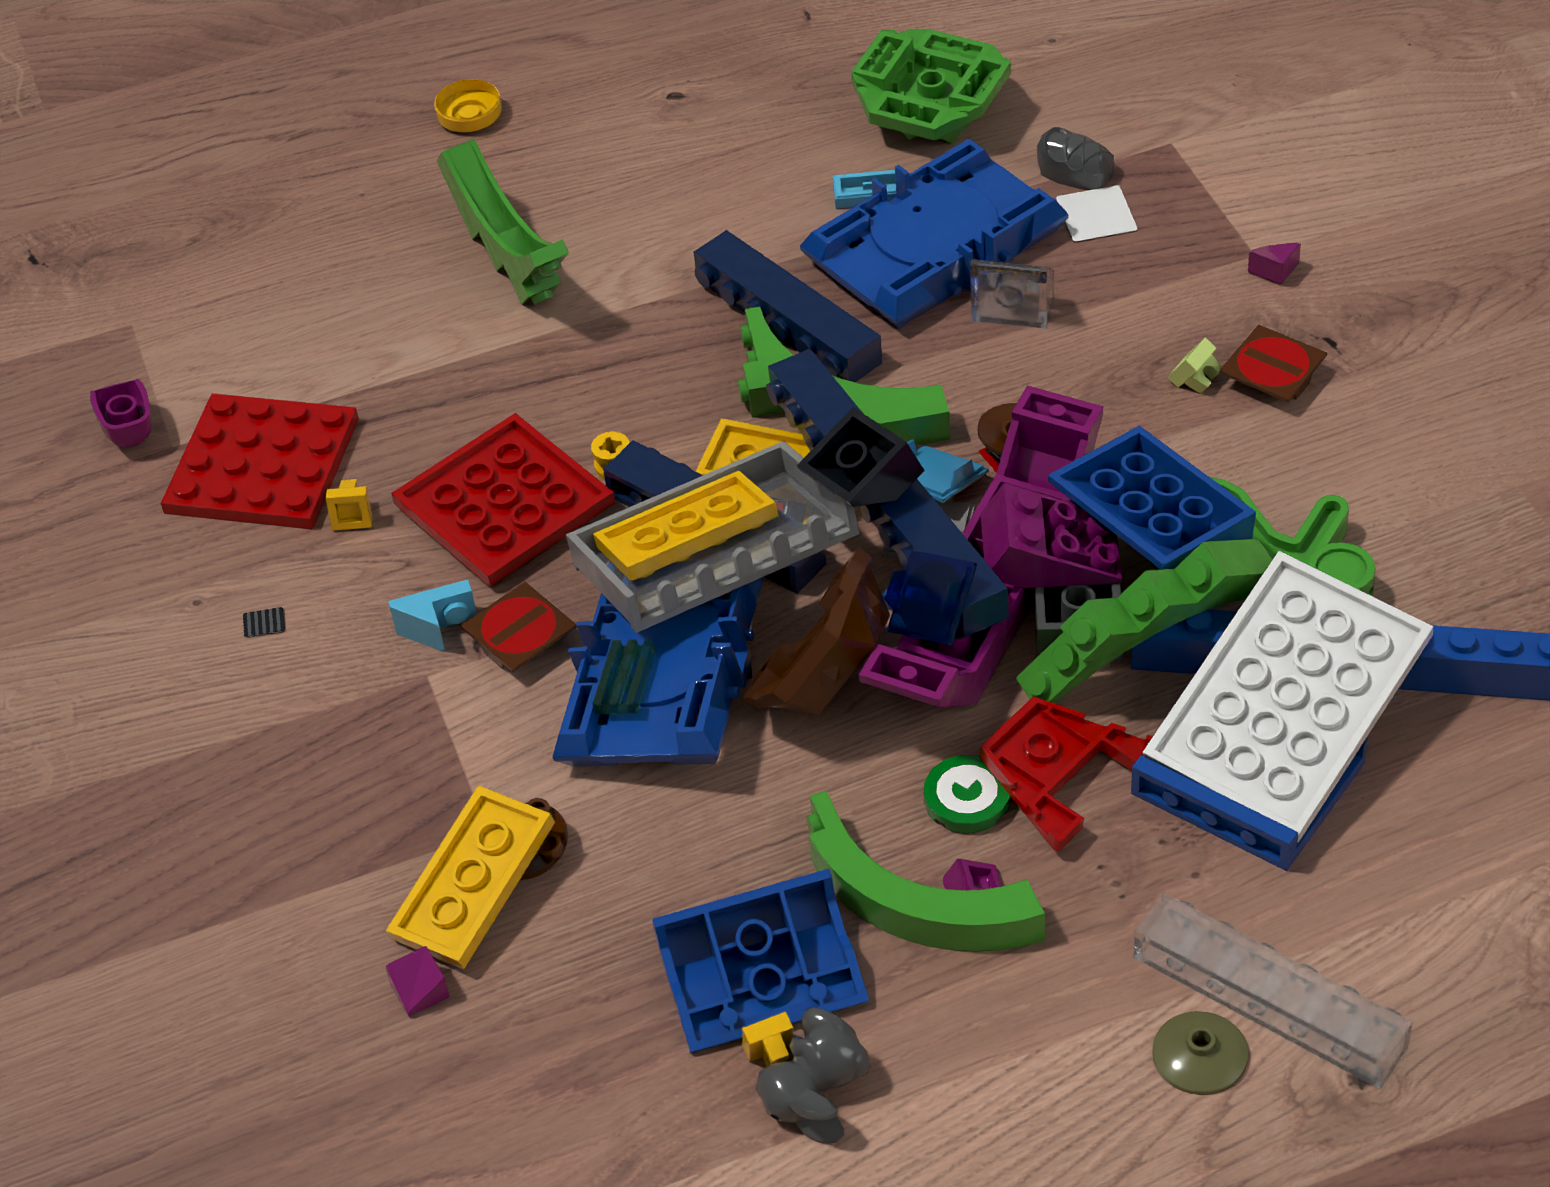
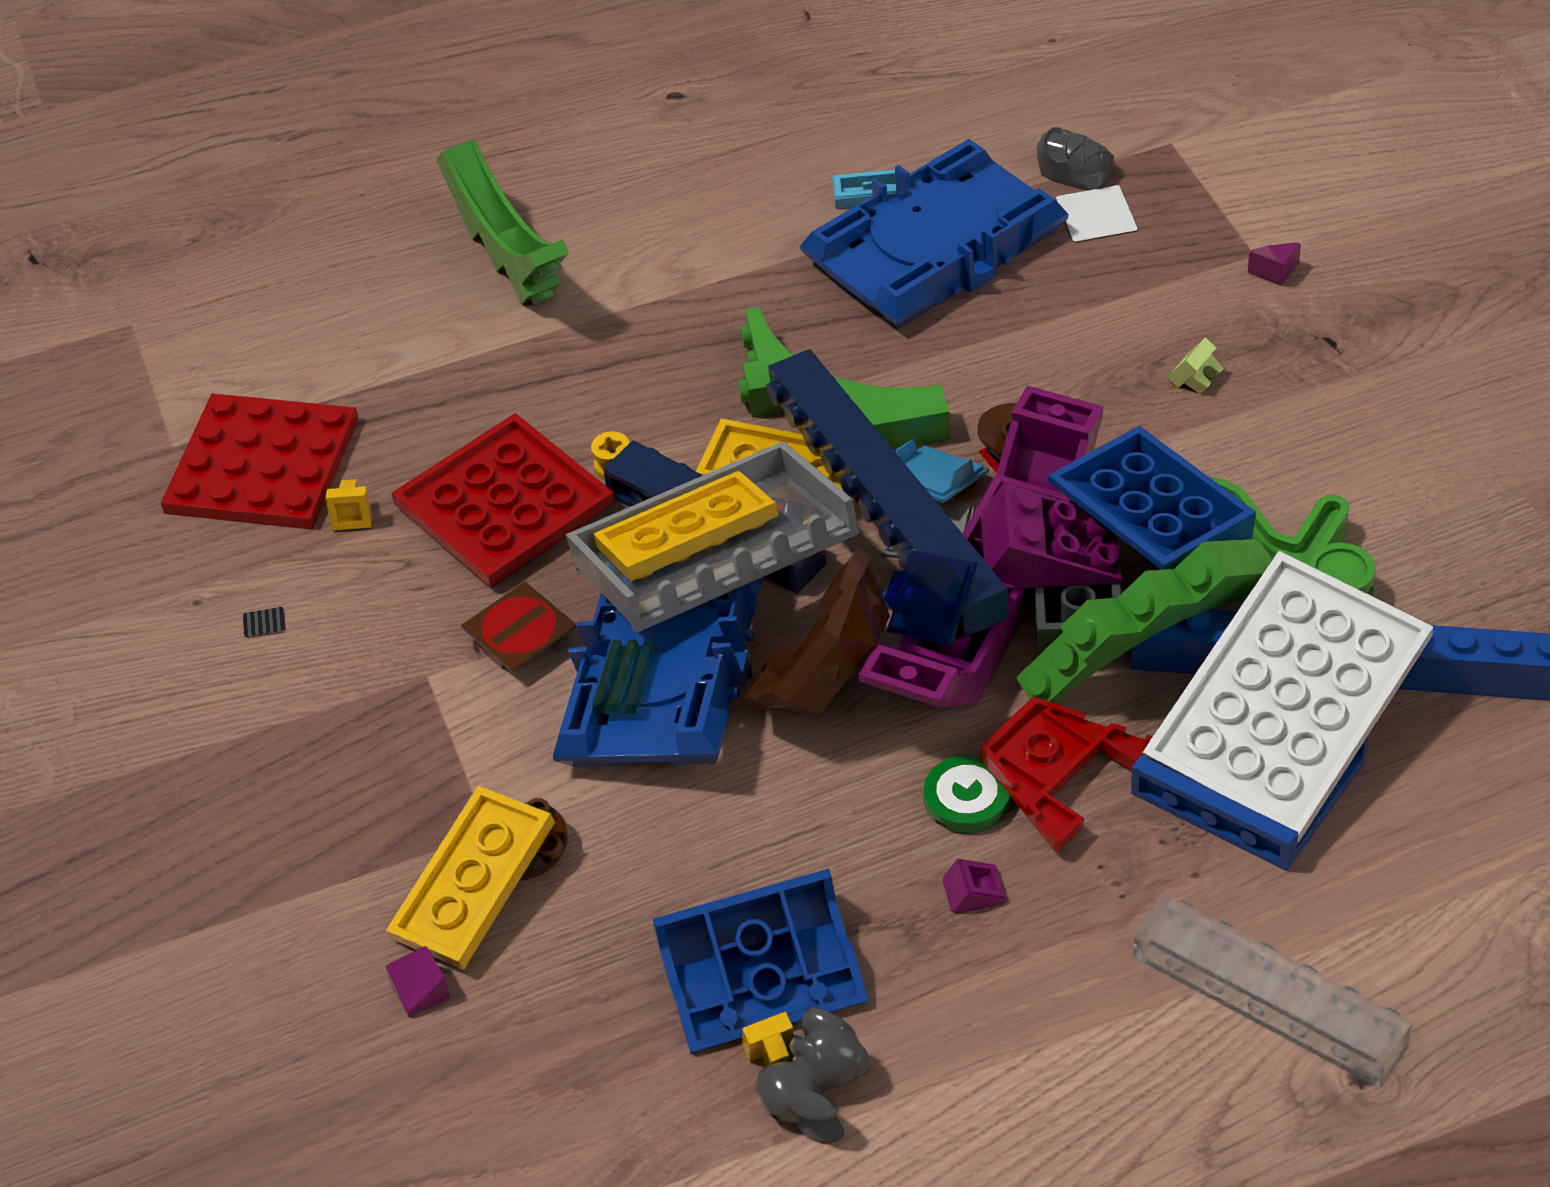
(123, 412): magenta piece -> none
(426, 612): medium azure slope -> none
(468, 105): yellow piece -> none
(788, 306): dark blue brick -> none
(862, 462): black slope -> none
(916, 912): bright green arch -> none
(928, 82): bright green piece -> none
(1011, 293): clear slope -> none
(1198, 1068): olive dish -> none
(1274, 363): piece -> none

